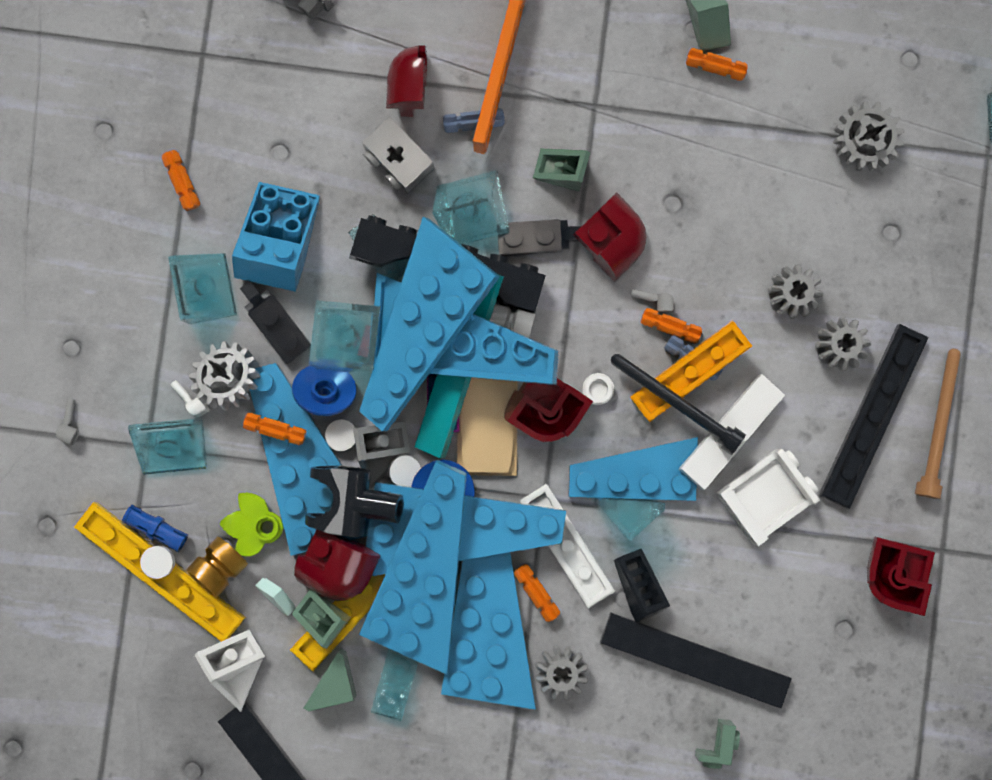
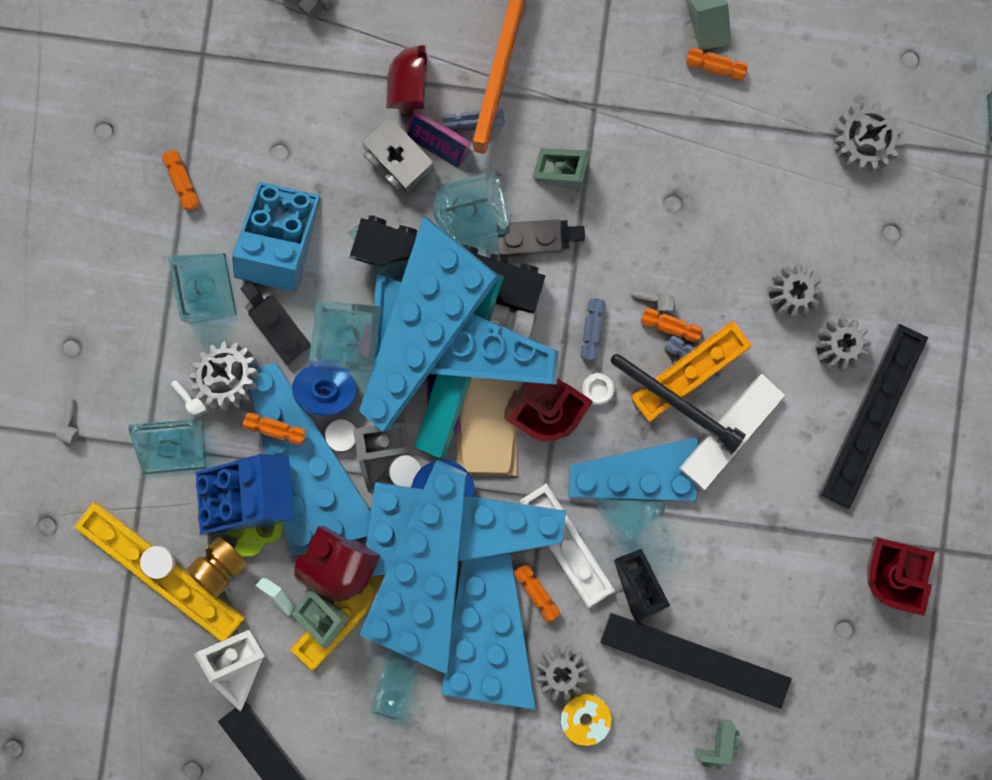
(154, 528): blue pin -> none
(245, 494): none -> blue slope
(335, 685): sand green slope -> none
(352, 501): black connector -> none
(438, 139): none -> slope
(585, 733): none -> yellow piece
(593, 329): none -> sand blue axle
(614, 236): dark red brick -> none
(768, 495): white panel -> none
(930, 484): medium nougat piece -> none

